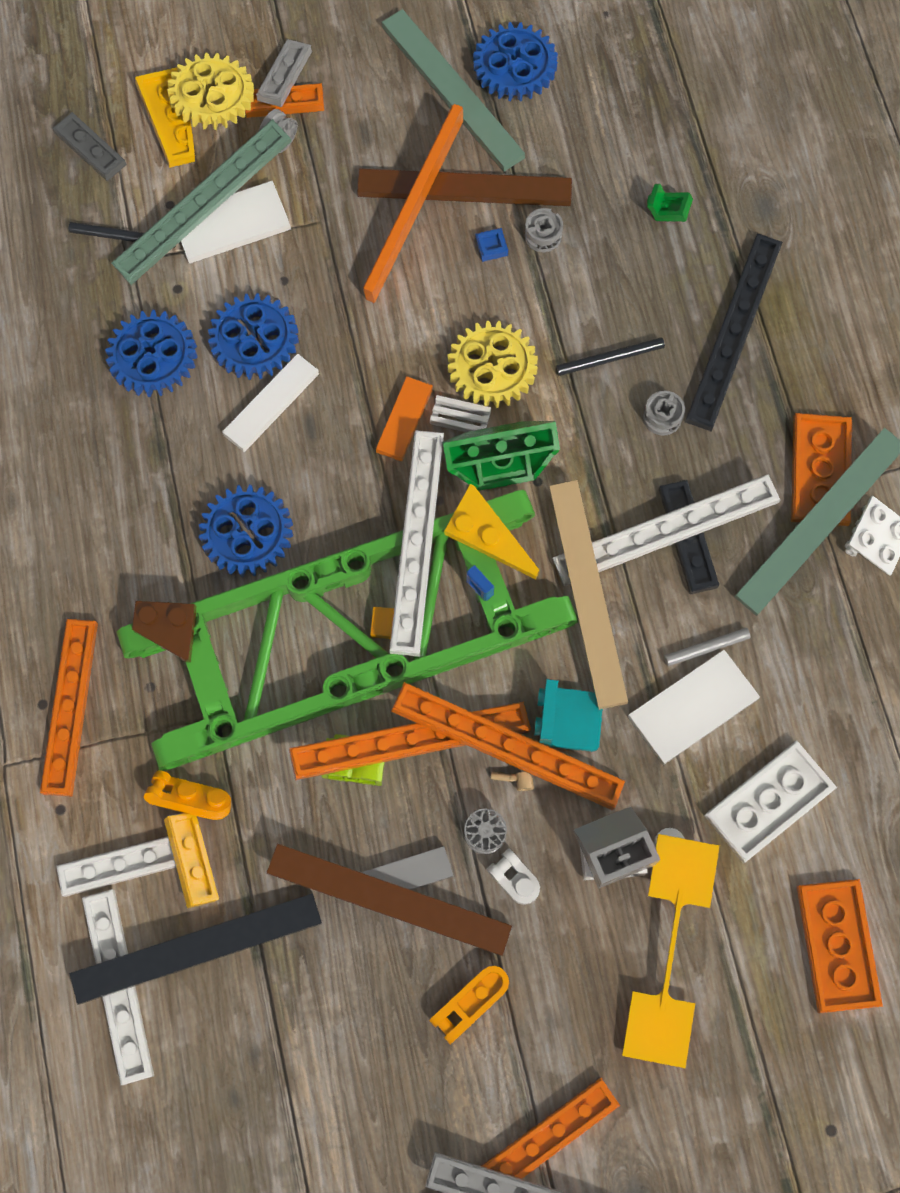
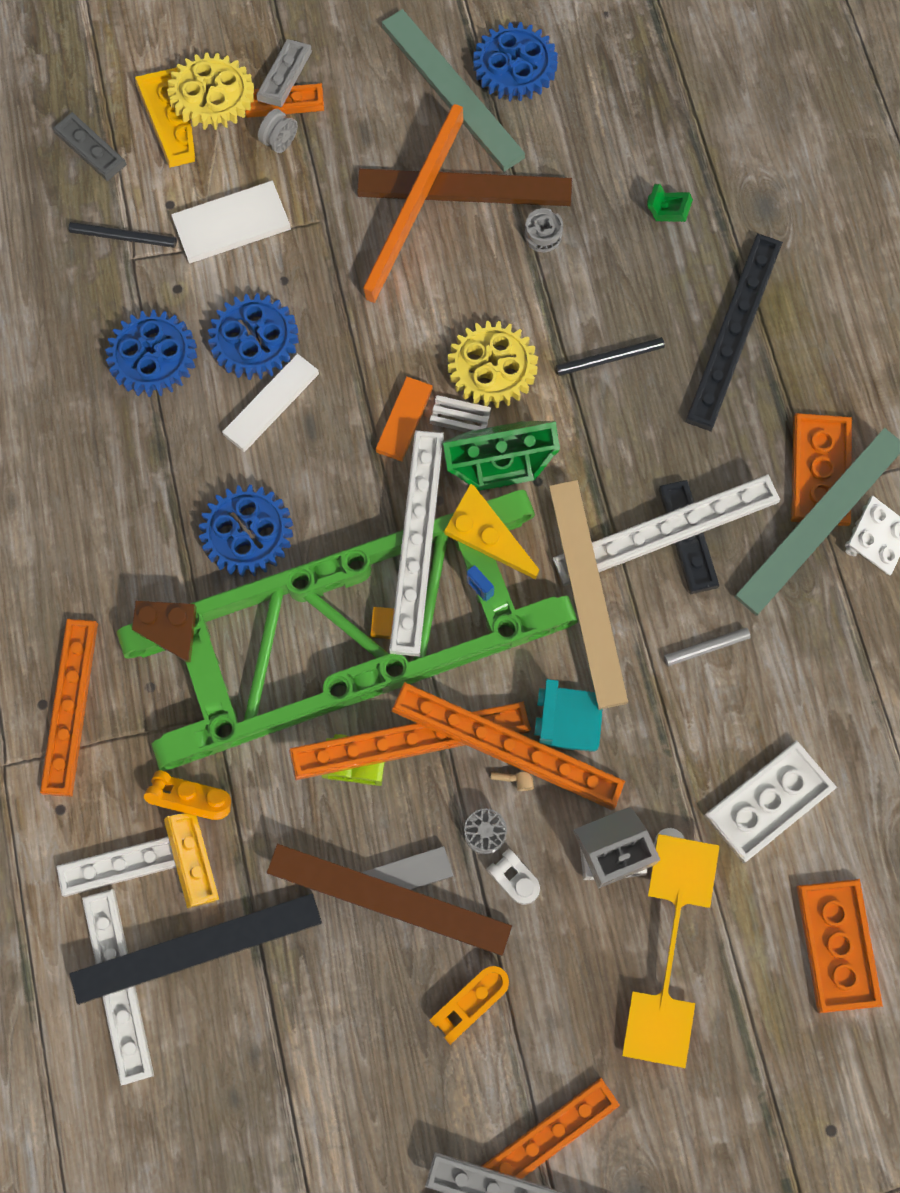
(201, 201): sand green tile -> none
(491, 244): blue tile -> none
(663, 412): light grey wheel -> none
(693, 707): white tile -> none

